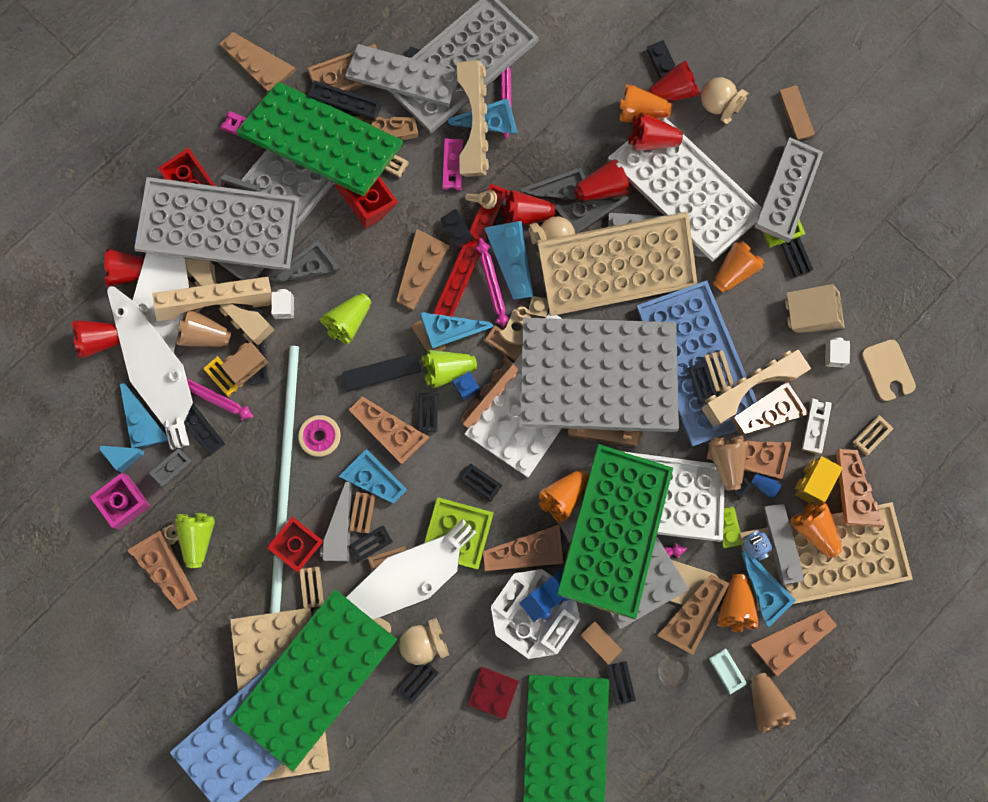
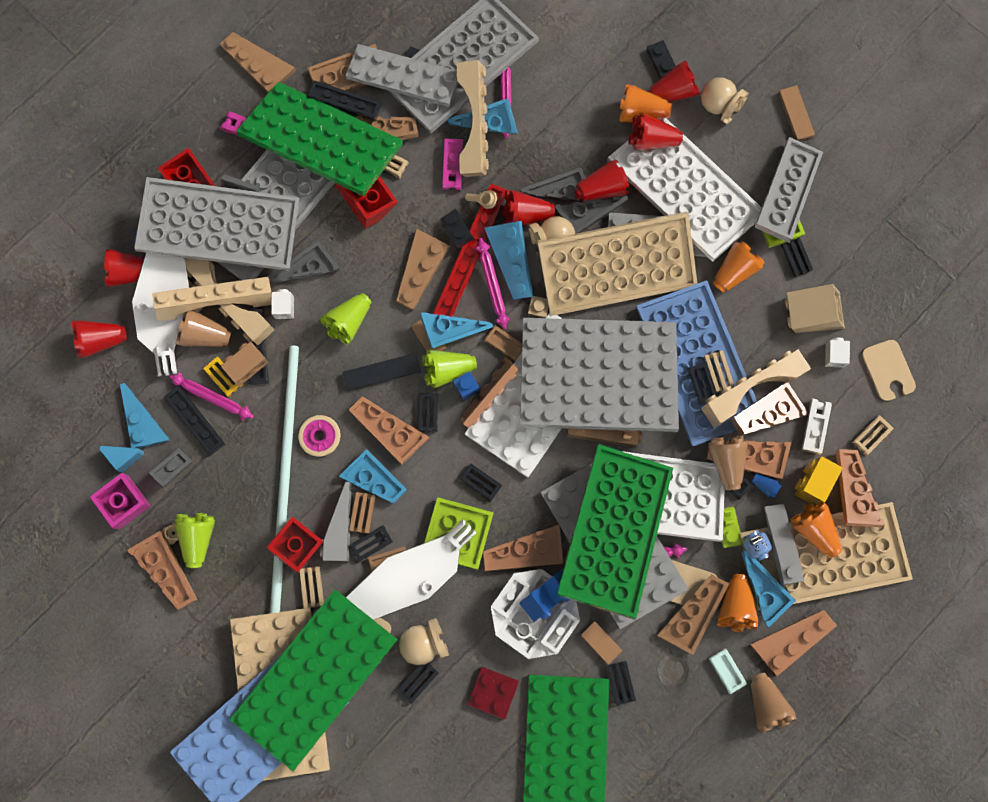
(152, 368): white wing -> none
(508, 334): tan piece -> none
(563, 495): orange cone -> none

